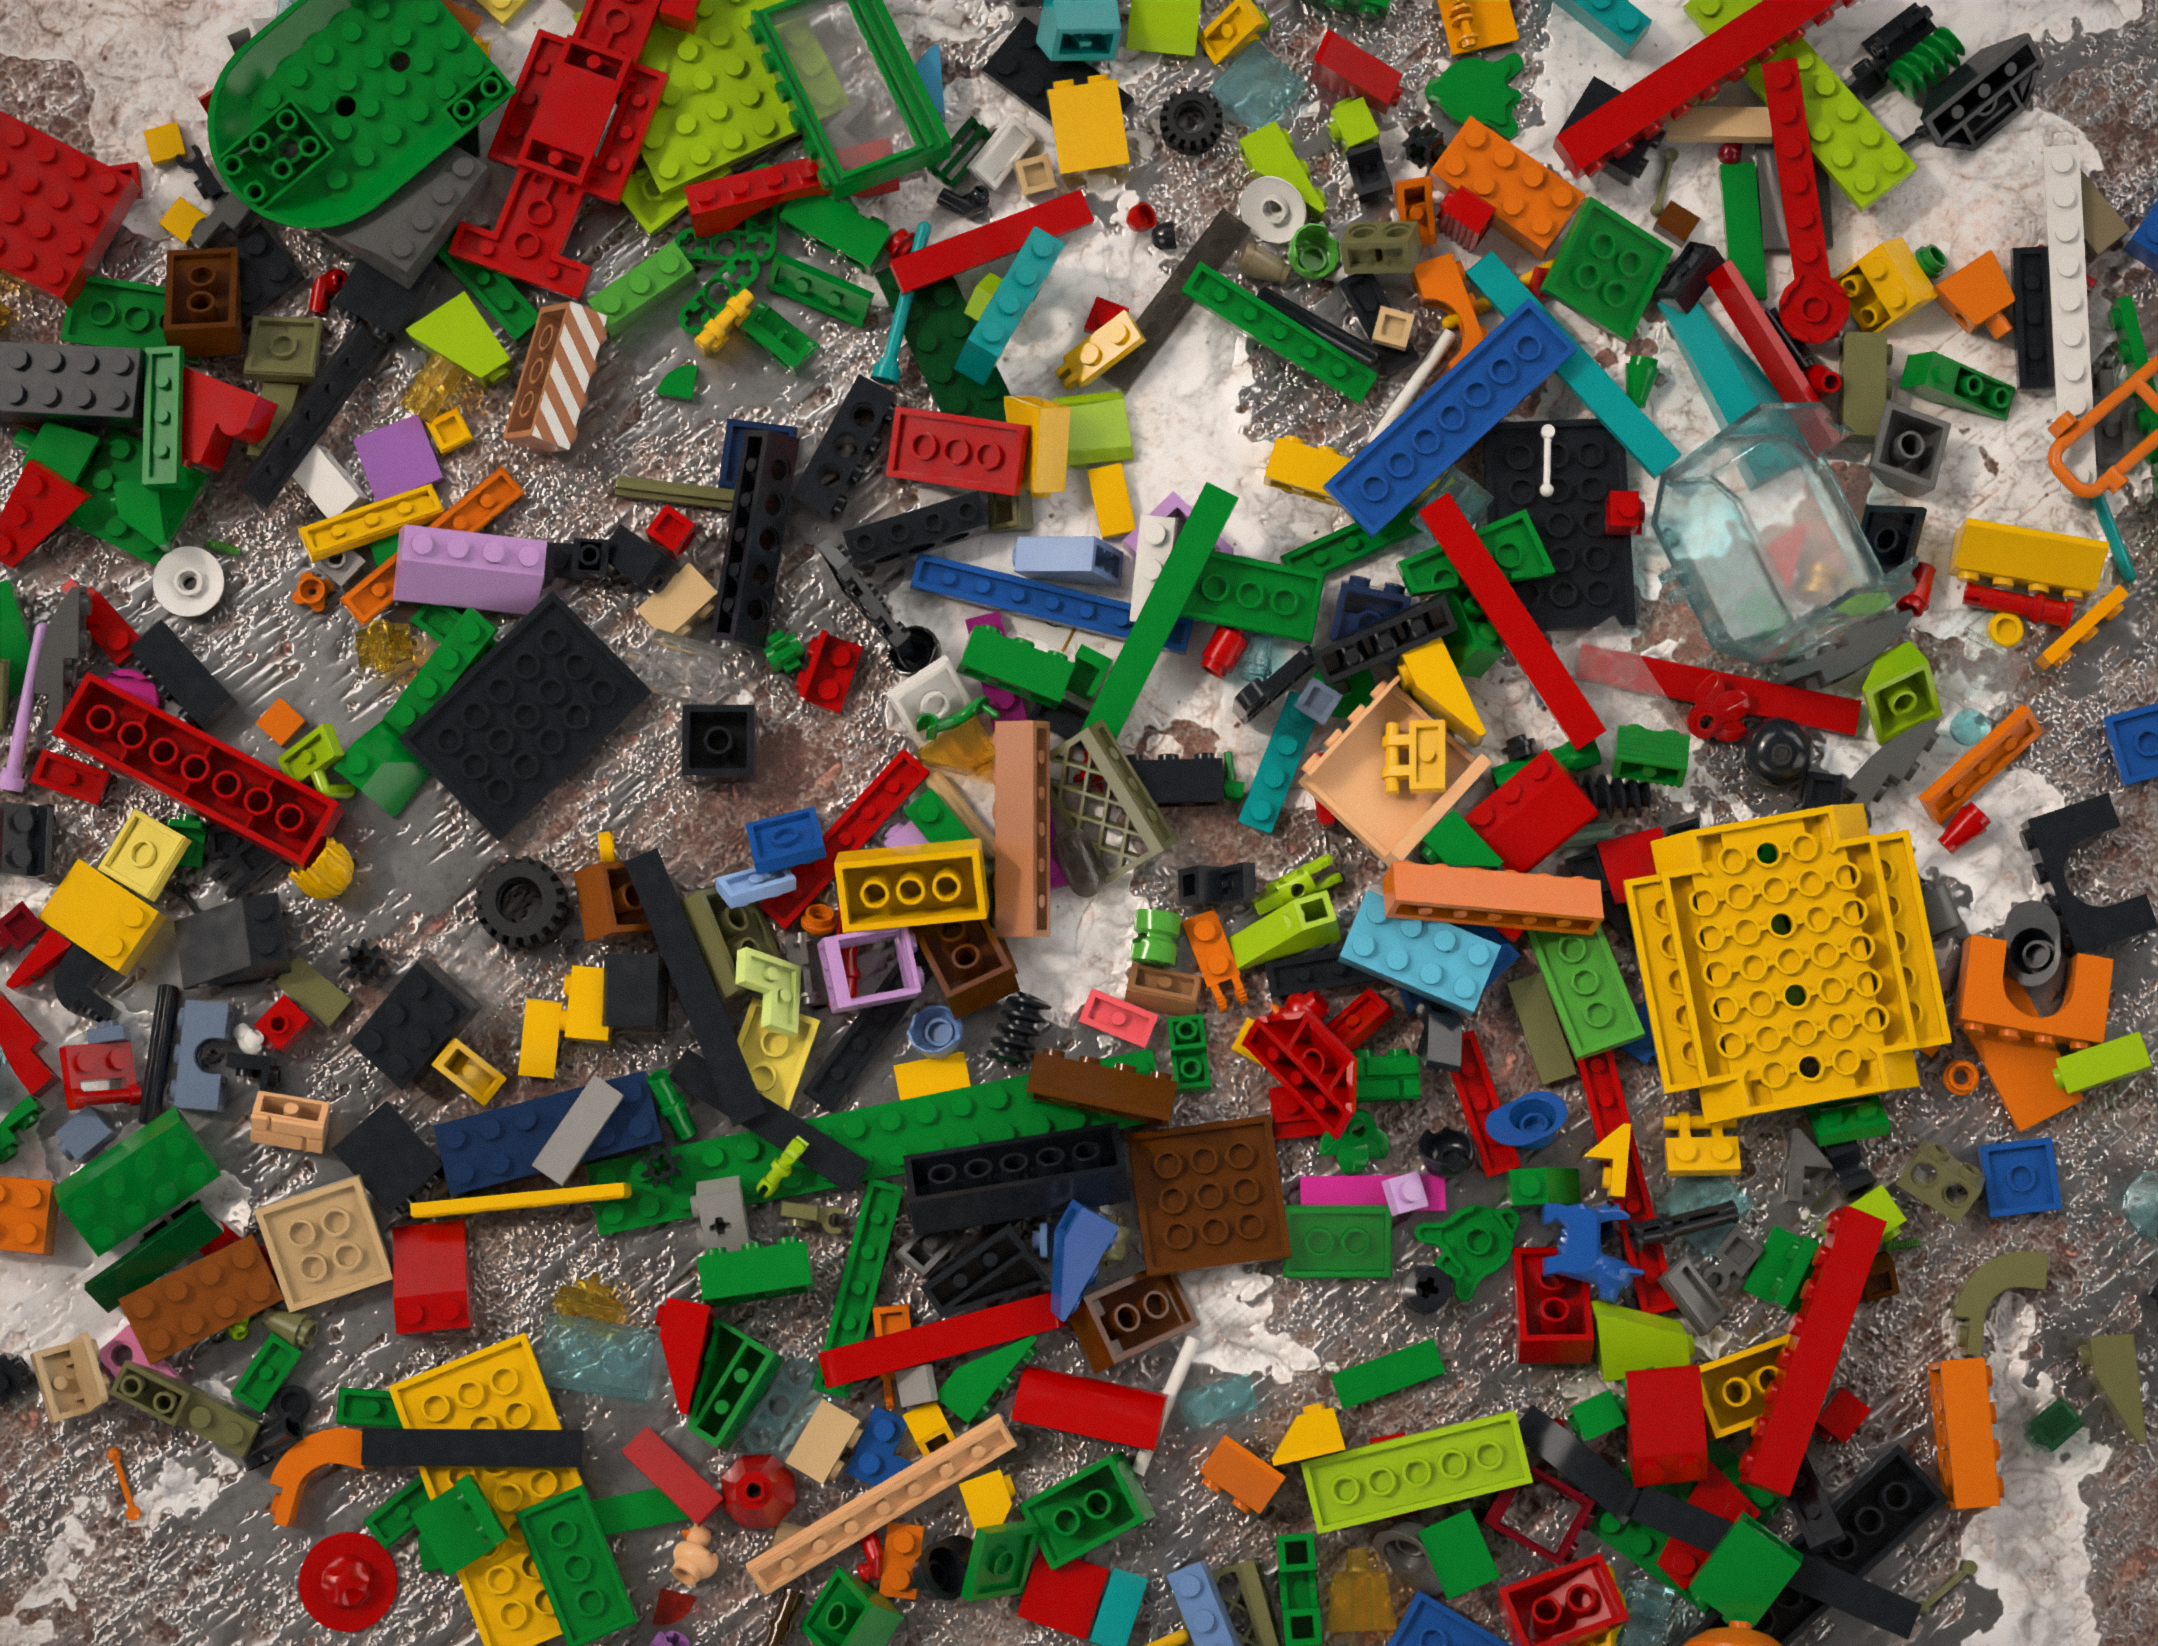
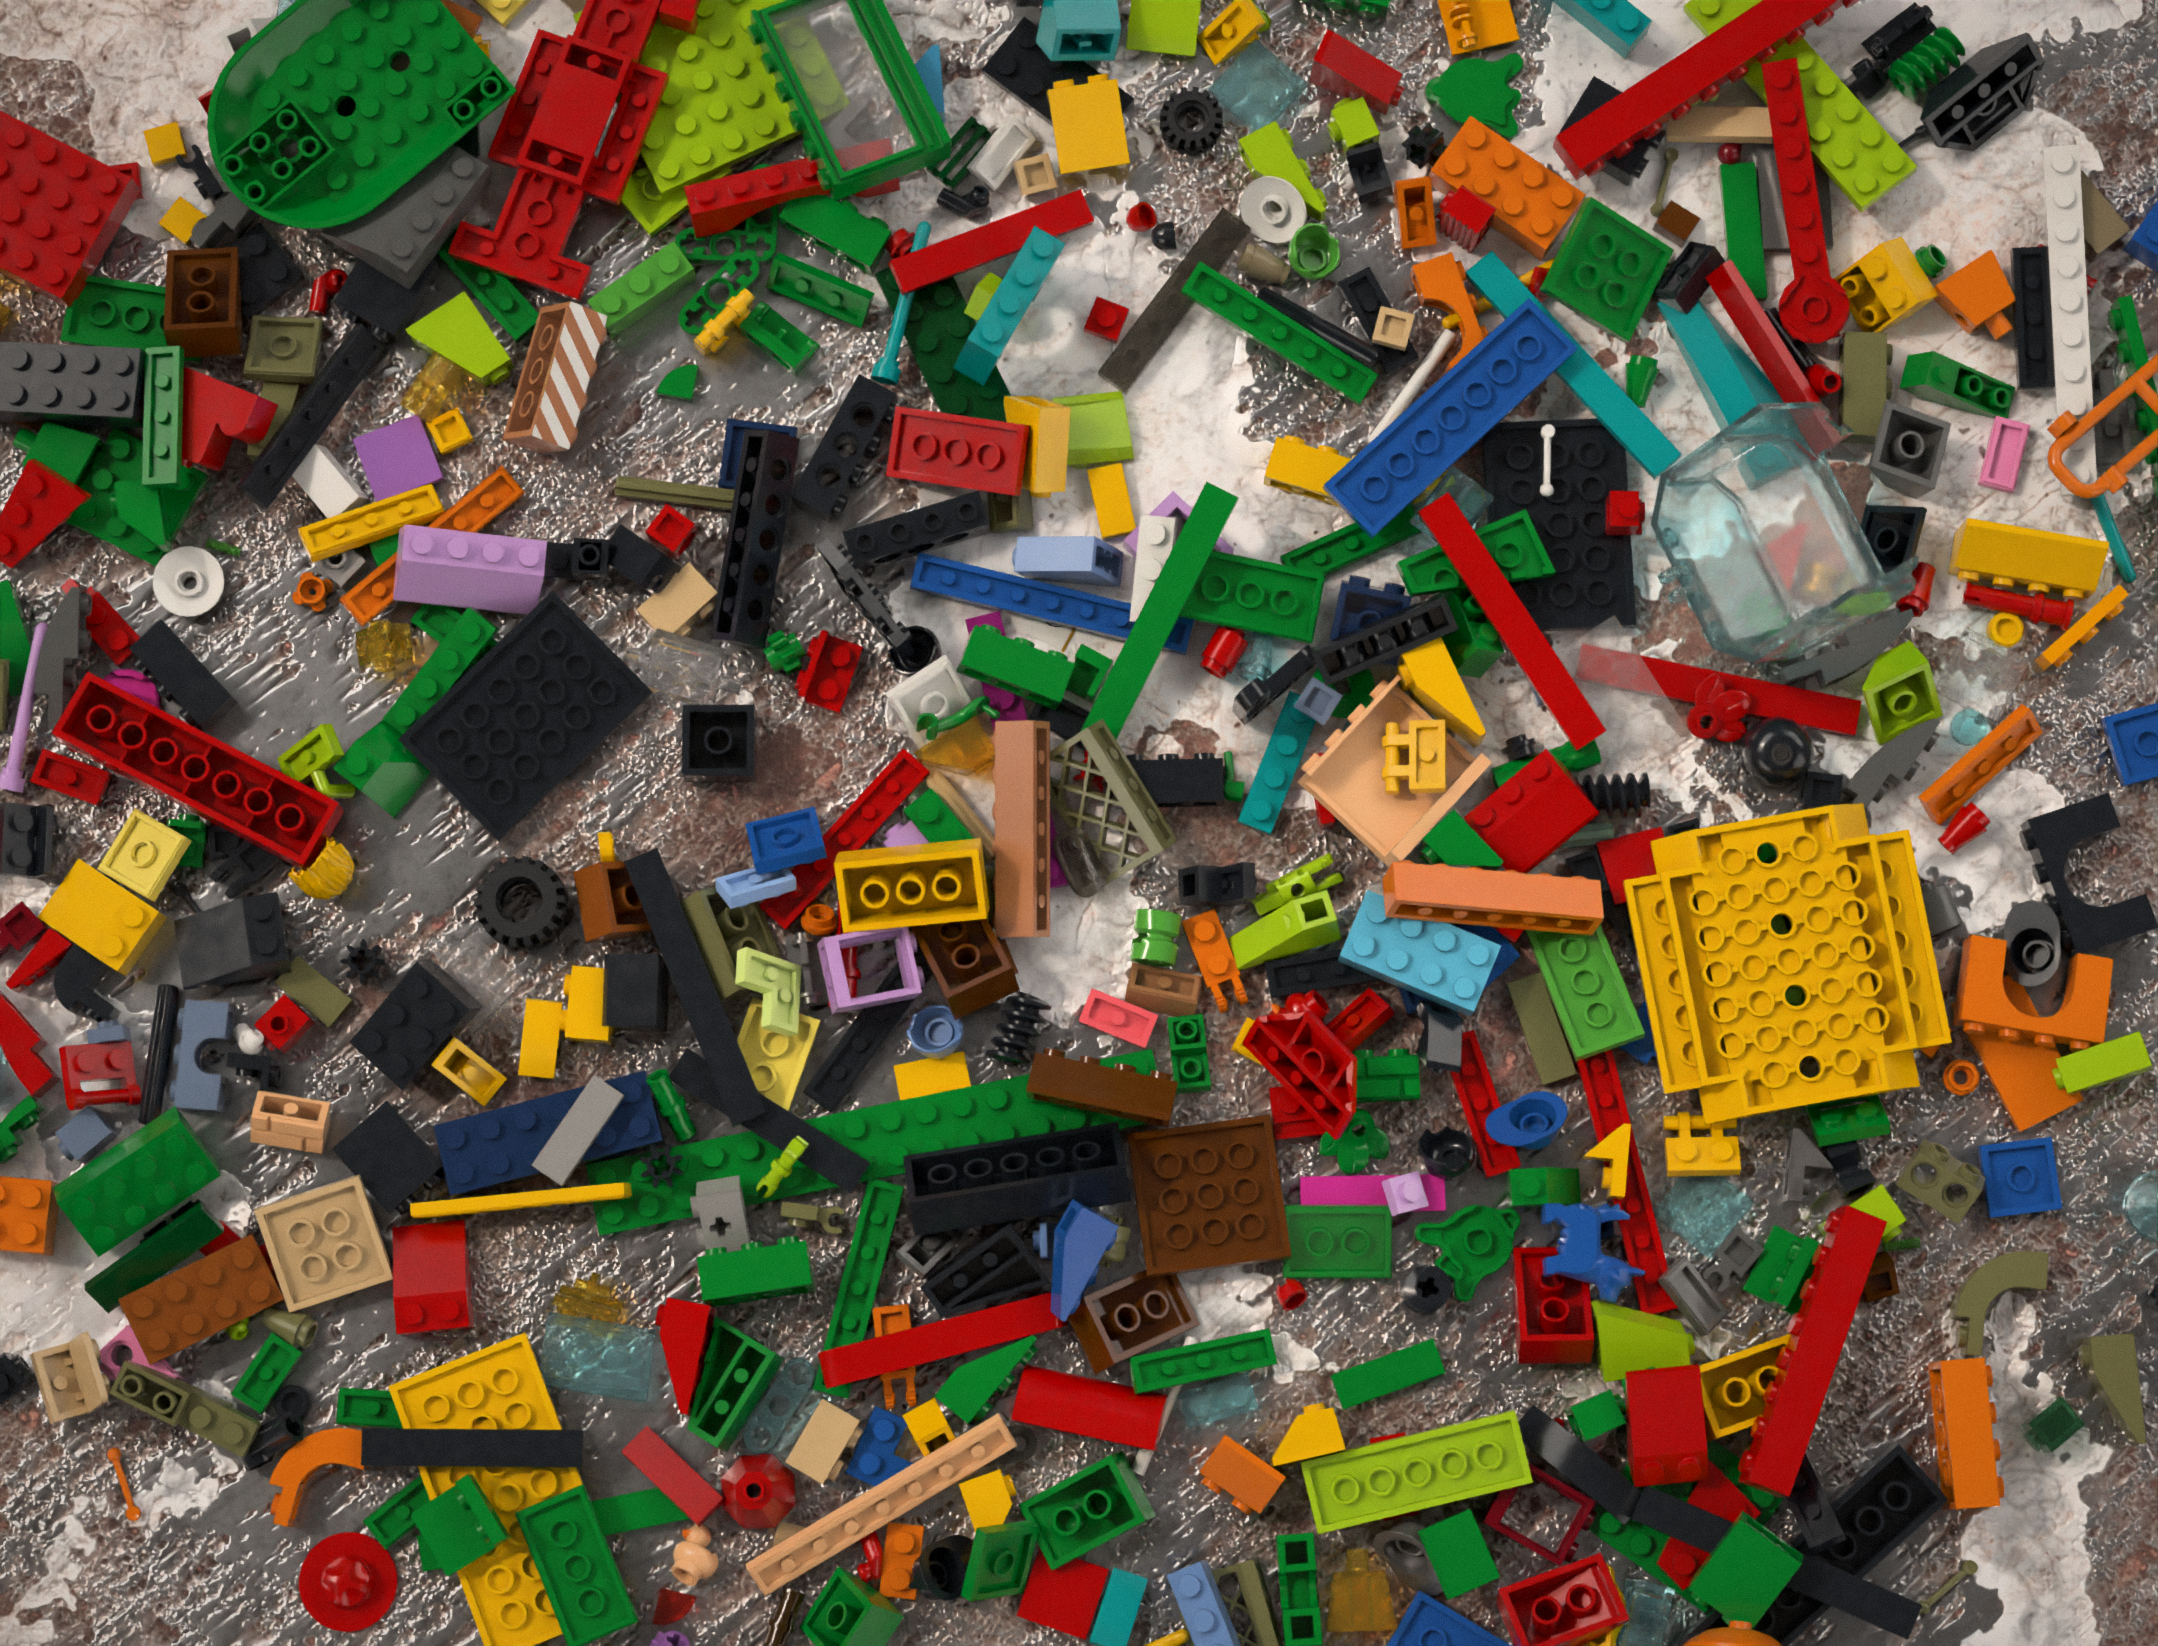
(281, 722): orange tile -> none
(916, 1385): light grey tile -> none
(1100, 351): yellow hinge -> none
(1202, 1361): none -> green plate
(1291, 1294): none -> red hinge
(1381, 247): olive brick -> none
(1650, 755): green brick -> none
(1665, 1227): black pin -> none
(1840, 1417): red brick -> none
(2003, 454): none -> bright pink tile

